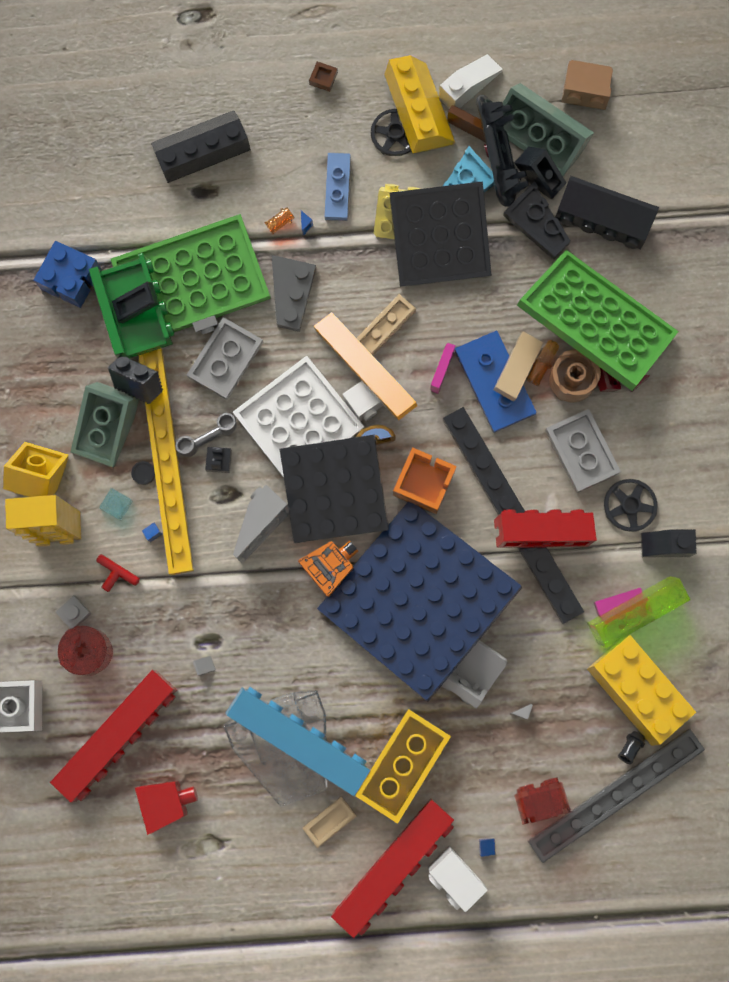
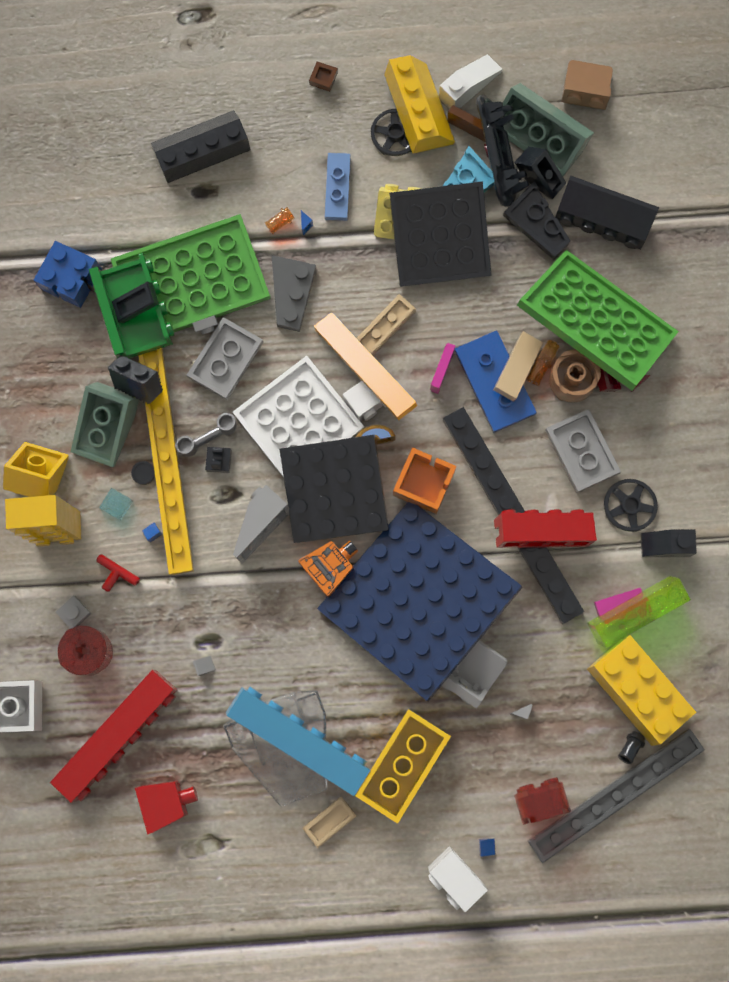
(392, 868): red brick -> none

